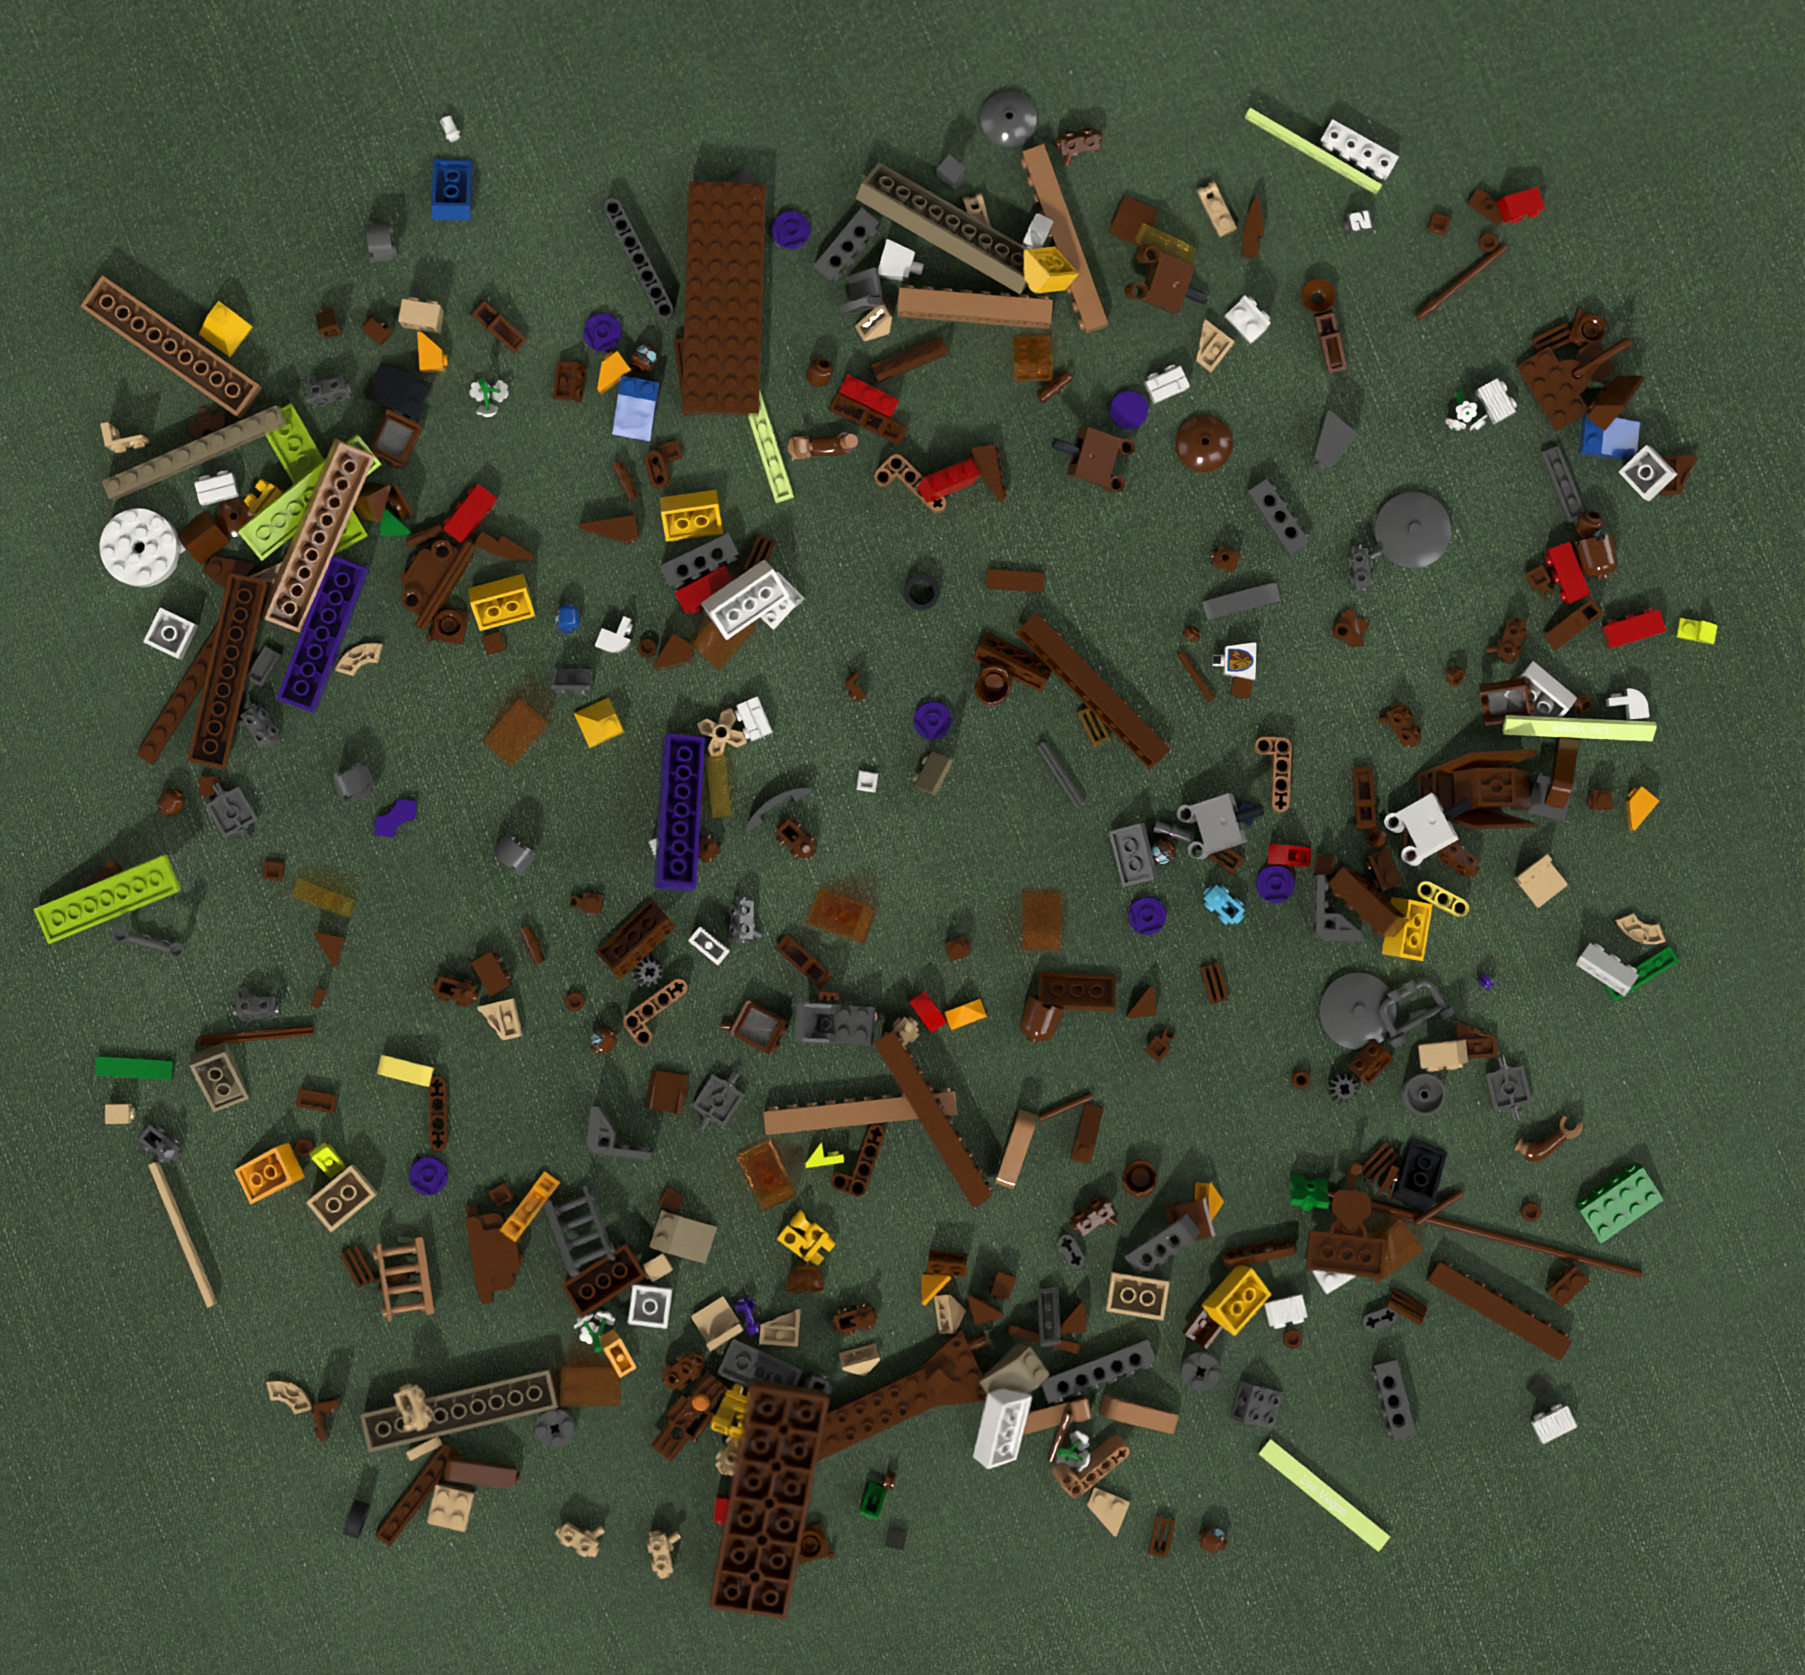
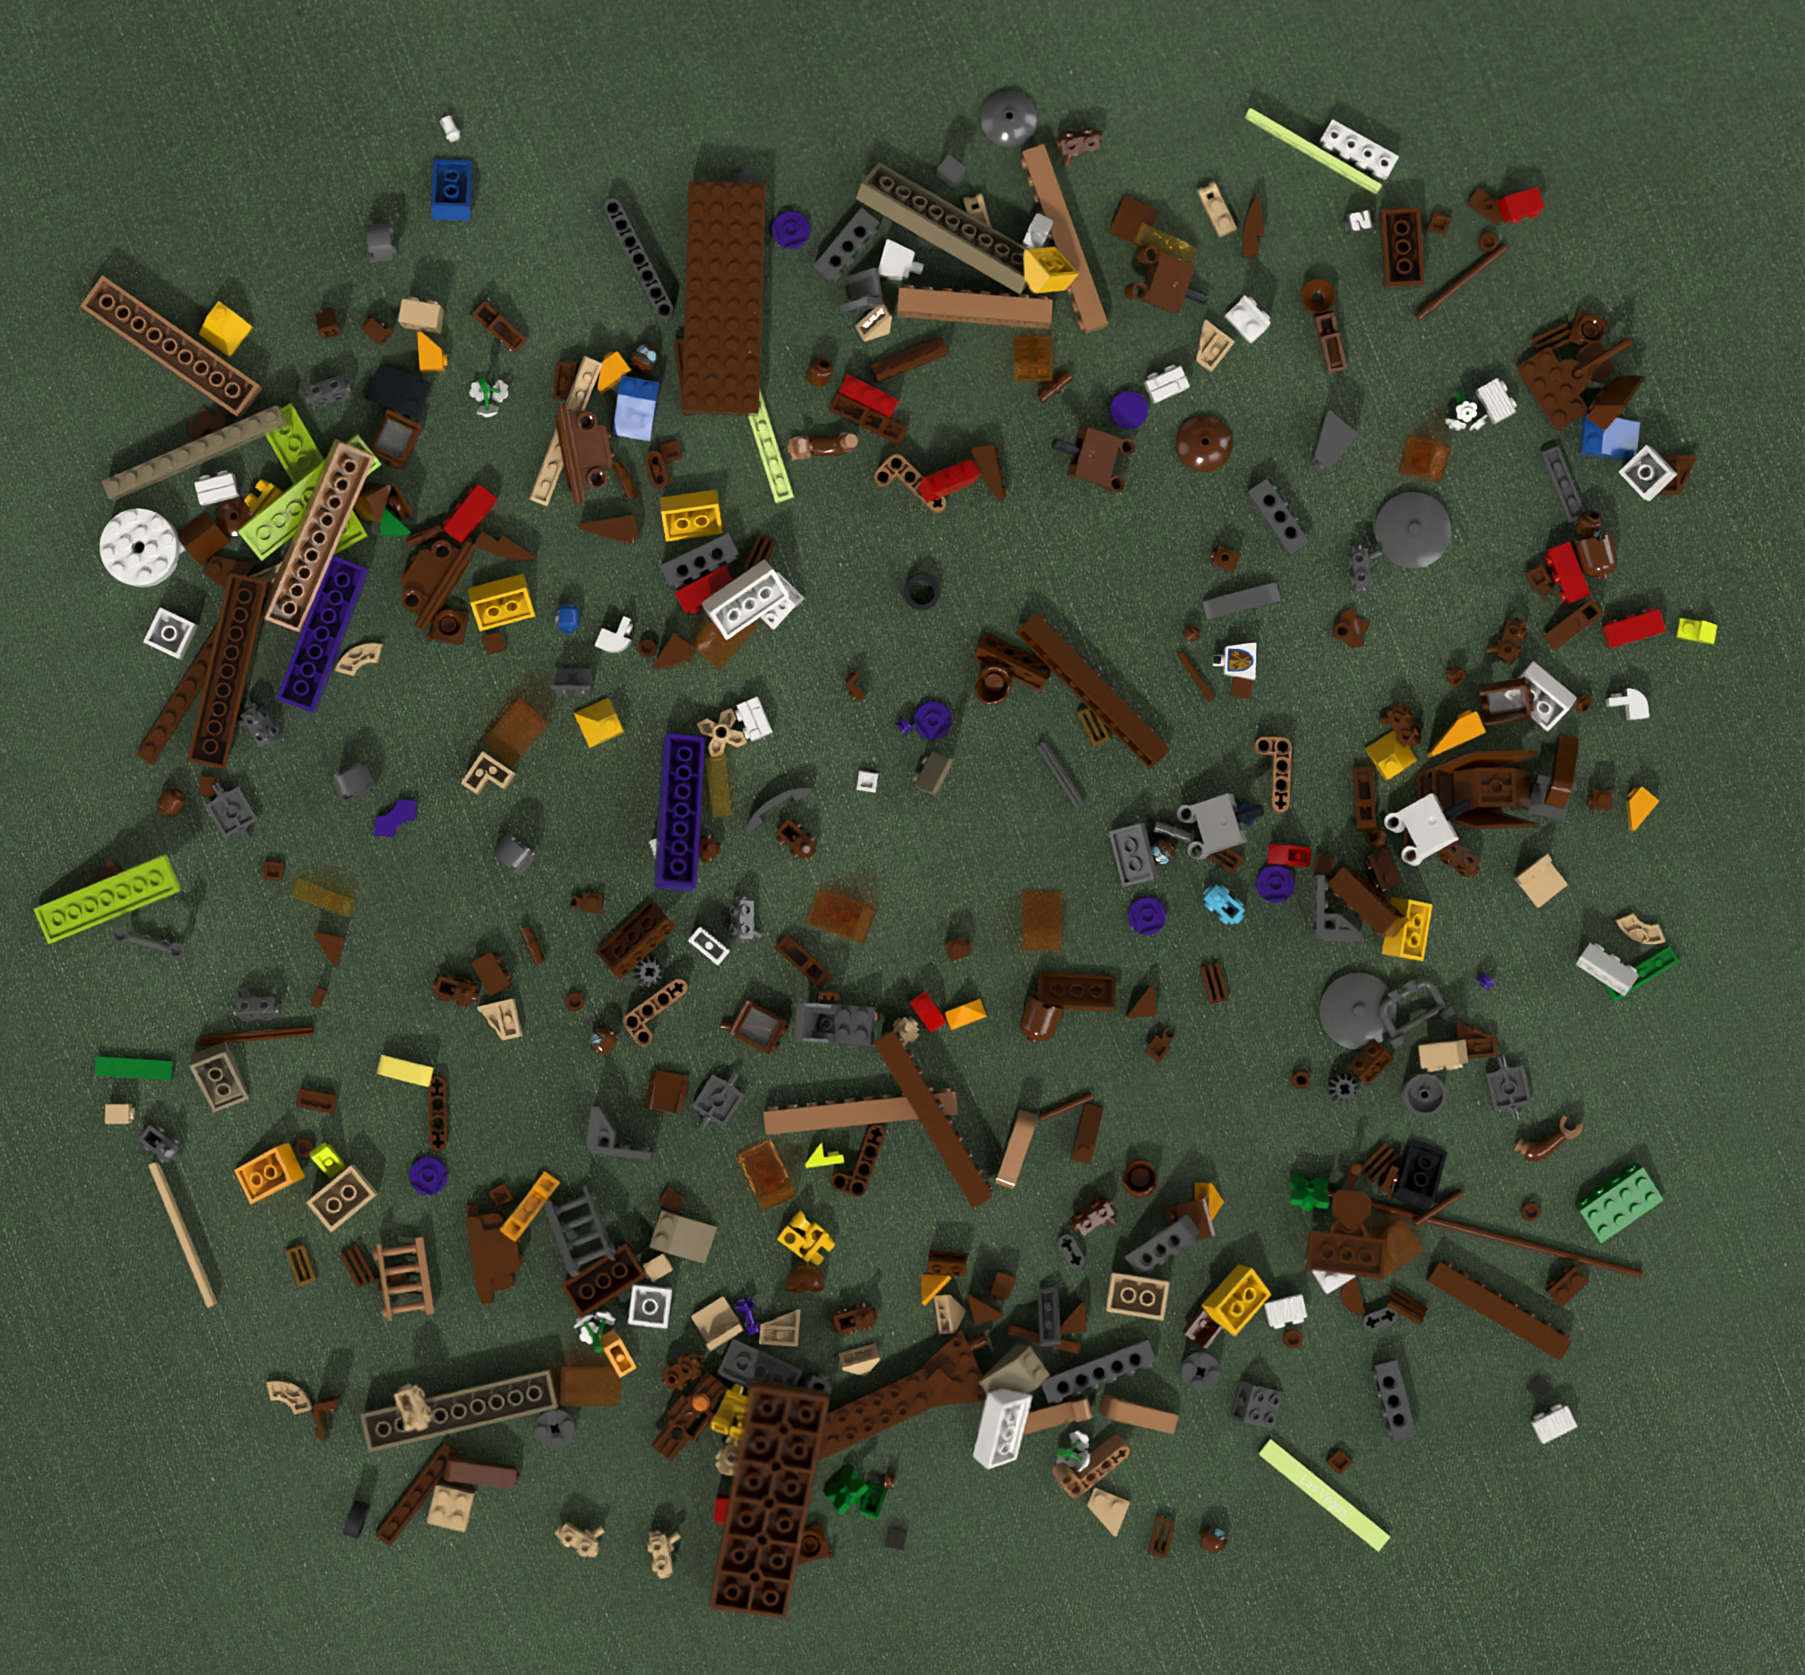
(115, 443): tan bracket -> none
(263, 666): dark grey tile -> none
(296, 1249): none -> pearl gold tile
(424, 1448): tan beam -> none
(487, 769): none -> tan brick
(576, 402): none -> tan tile
(583, 451): none -> reddish brown brick
(602, 332): dark purple tile -> none
(847, 1491): none -> green plant
(903, 726): none -> dark purple bush
(1015, 580): reddish brown tile -> none
(1060, 1435): reddish brown bar -> none
(1280, 1248): reddish brown beam -> none
(1339, 1461): none -> reddish brown tile
(1351, 1297): none -> reddish brown tile
(1390, 755): none -> yellow slope
(1401, 248): none -> reddish brown brick
(1425, 459): none -> clear orange slope
(1451, 901): light yellow beam -> none
(1459, 731): none -> light orange slope
(1579, 728): yellowish green tile -> none

